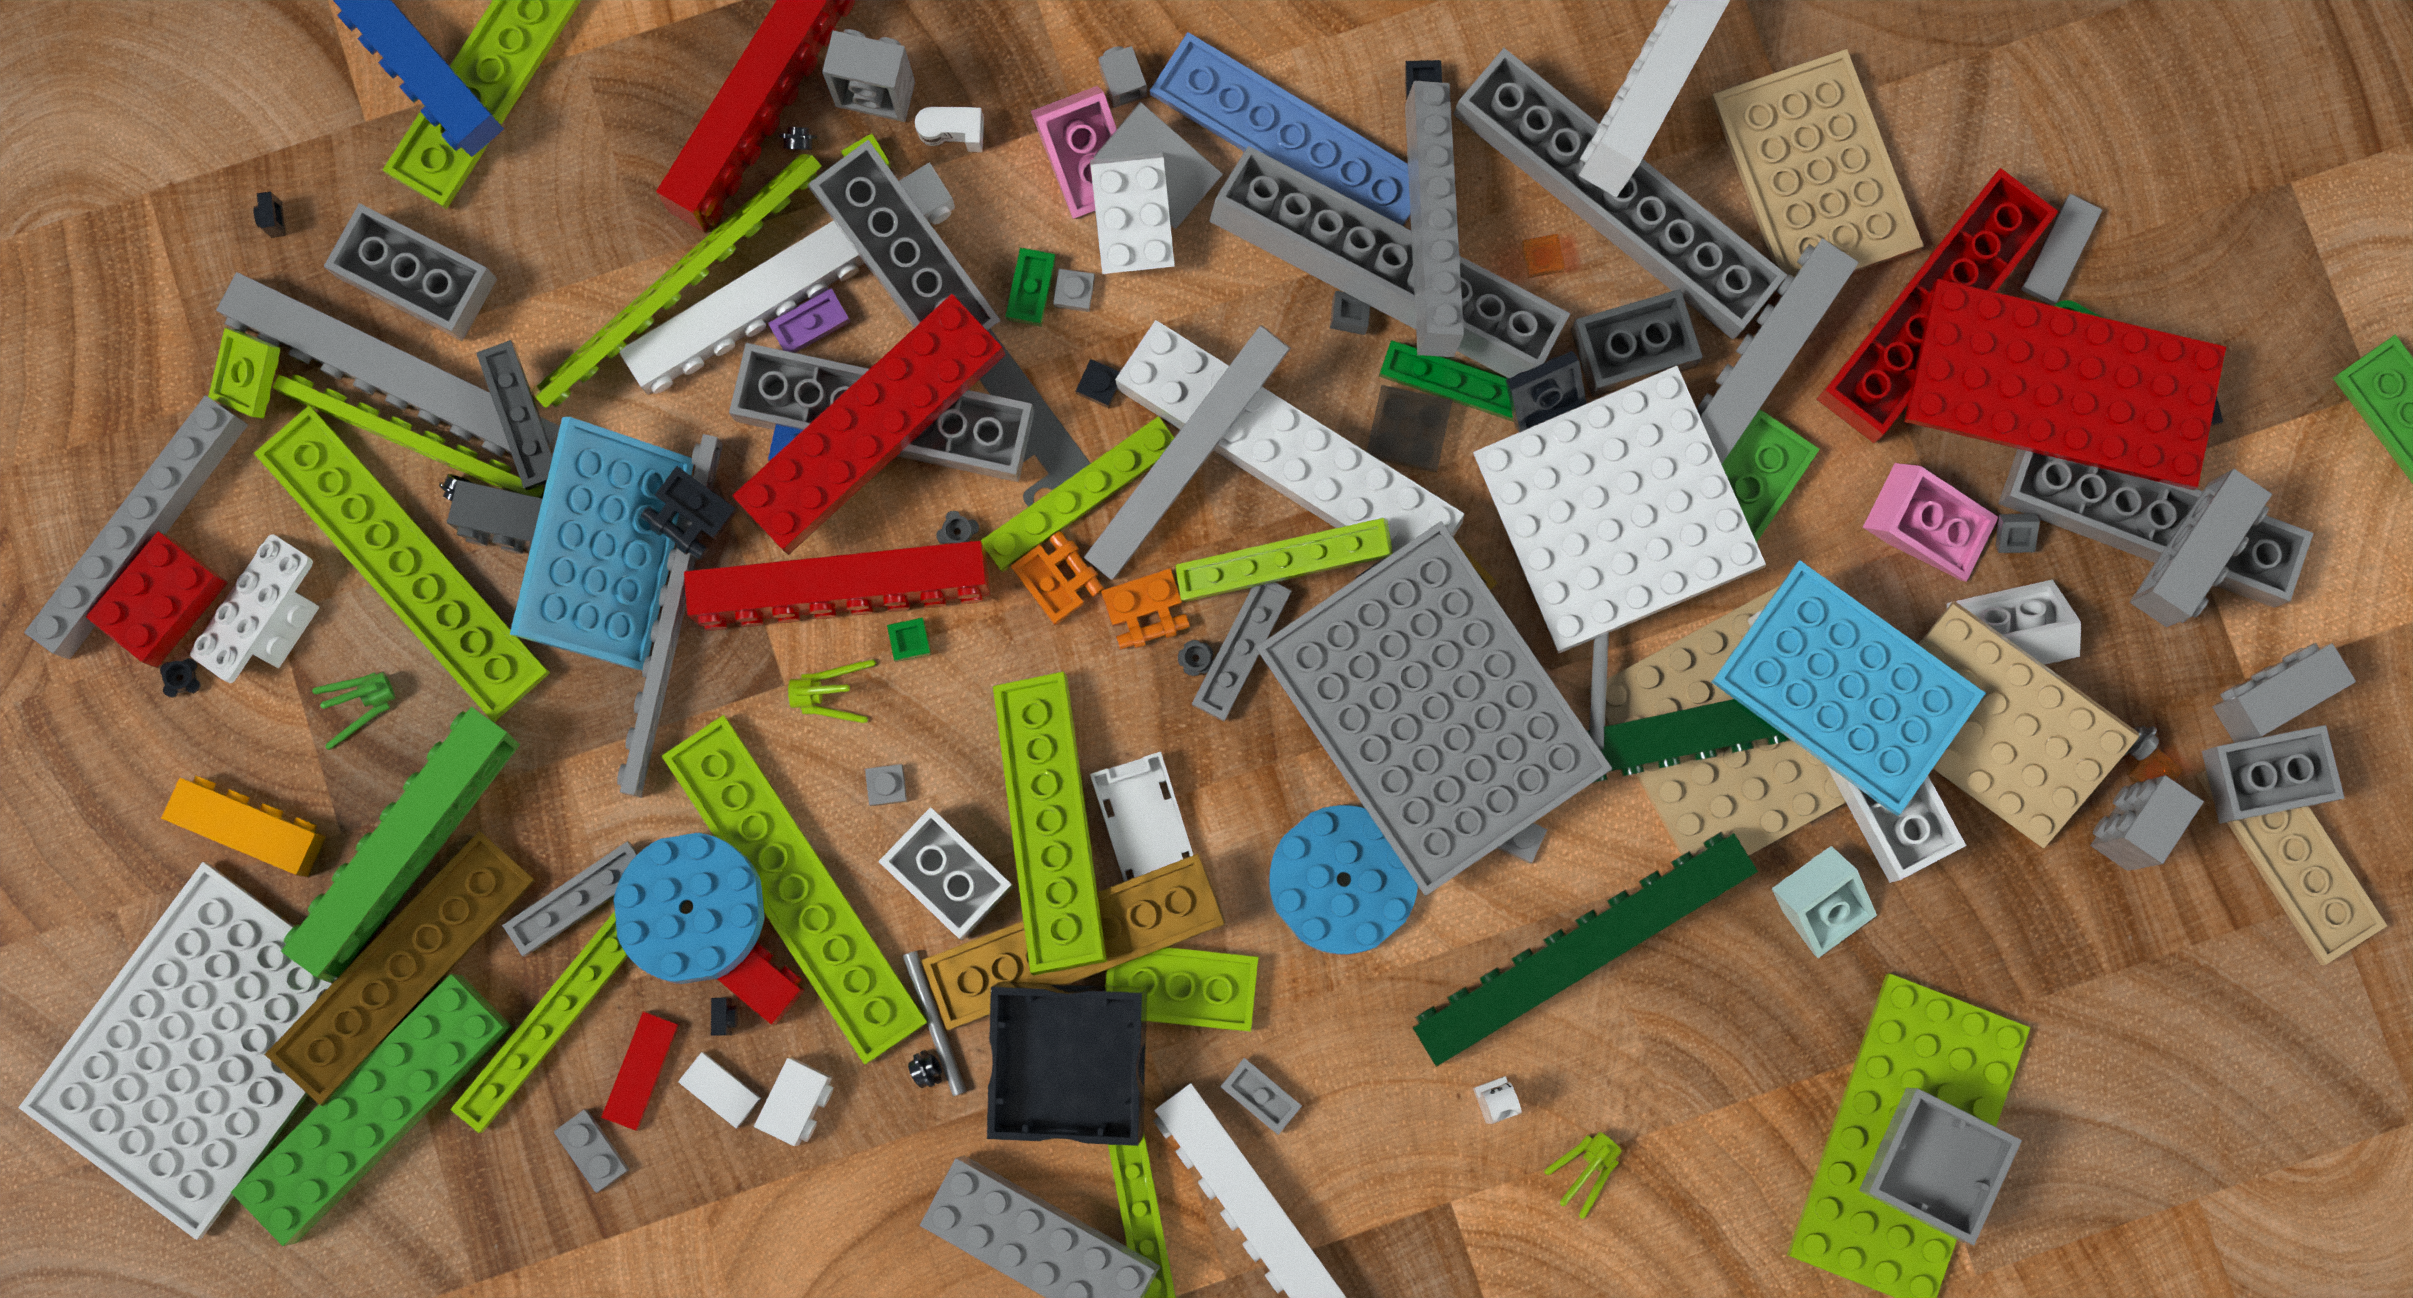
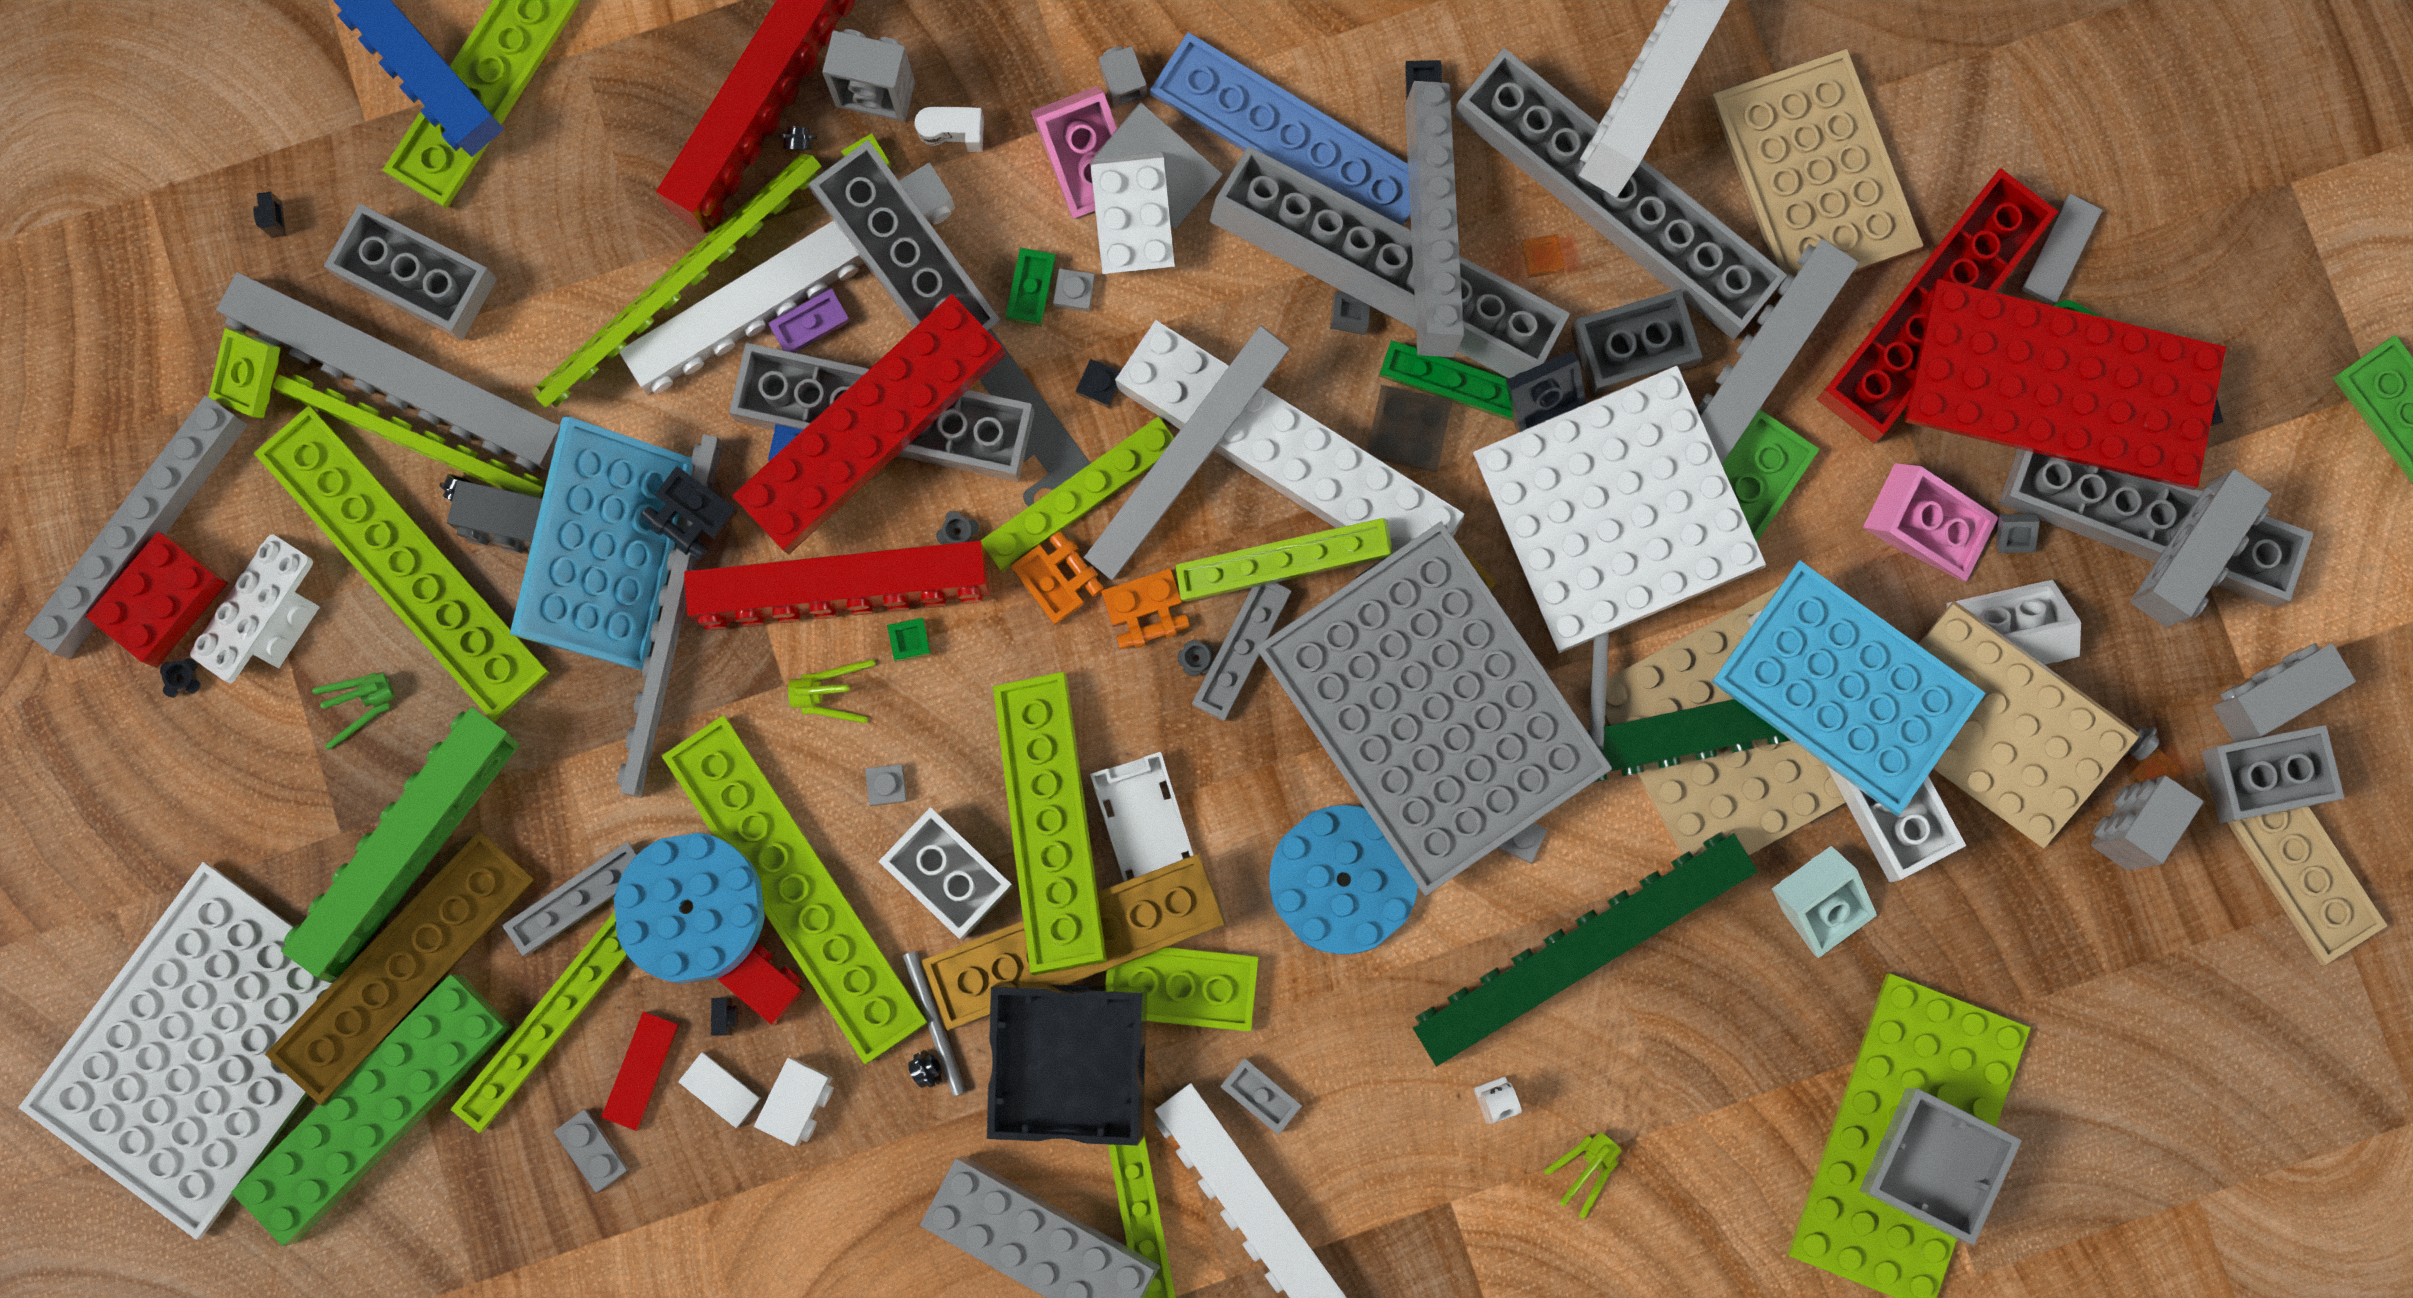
(244, 827): light orange brick -> none
(517, 413): dark grey plate -> none

